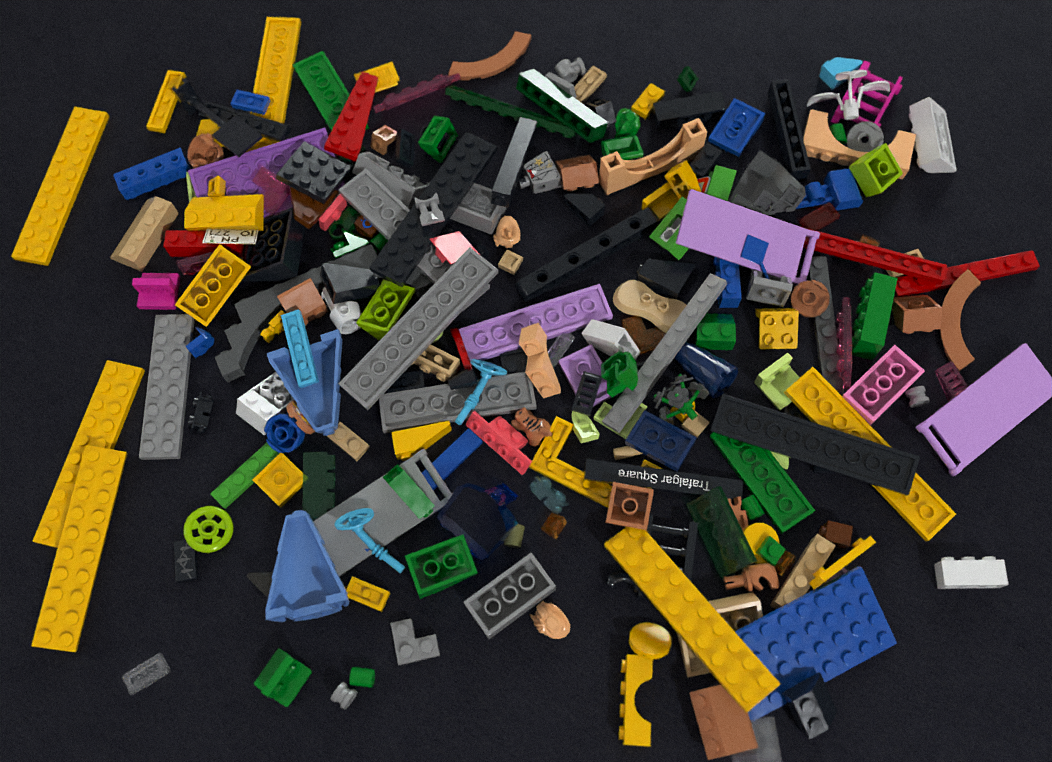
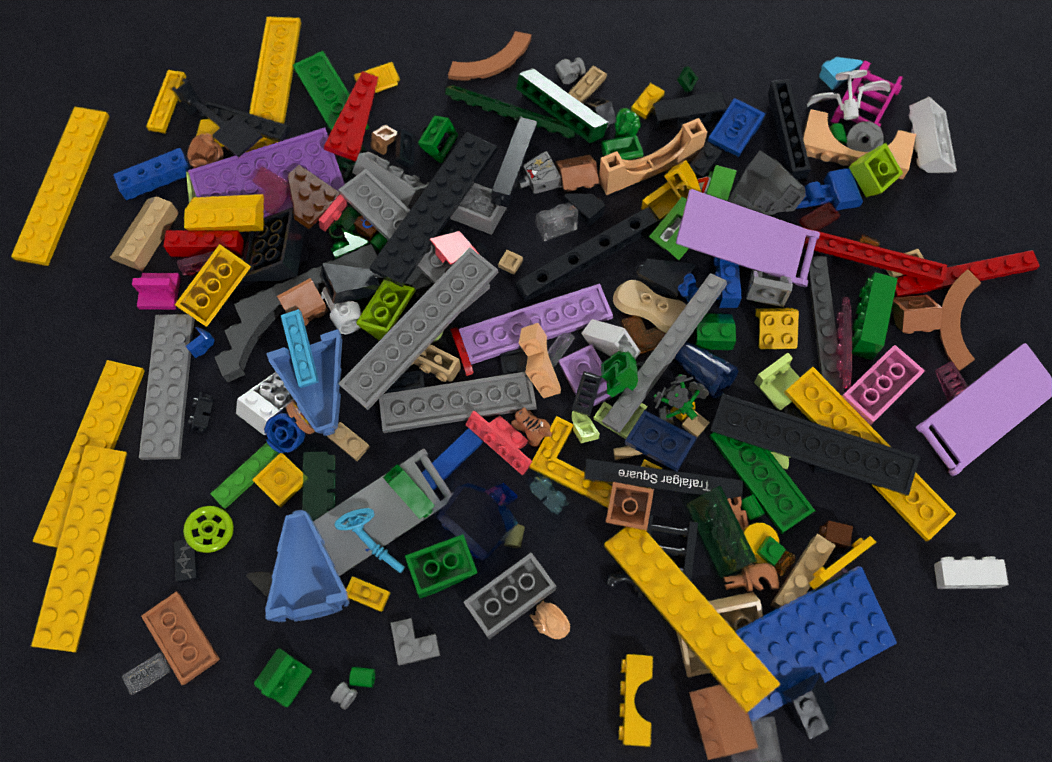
(180, 638): none -> nougat tile
(216, 187): yellow slope -> none
(230, 236): white sticker -> none
(250, 102): blue plate -> none
(276, 326): yellow plate -> none
(313, 172): black plate -> none
(411, 93): clear pink plate -> none
(412, 440): yellow slope -> none
(434, 215): light grey piece -> none
(463, 380): black cone -> none
(487, 370): medium azure dish -> none
(507, 232): light nougat hat -> none
(554, 525): clear orange slope -> none
(557, 221): none -> clear slope
(563, 84): light grey tile -> none
(650, 640): yellow tile -> none
(688, 287): none -> blue plate
(754, 251): blue piece -> none
(810, 298): nougat tile -> none
(917, 396): light grey wheel -> none

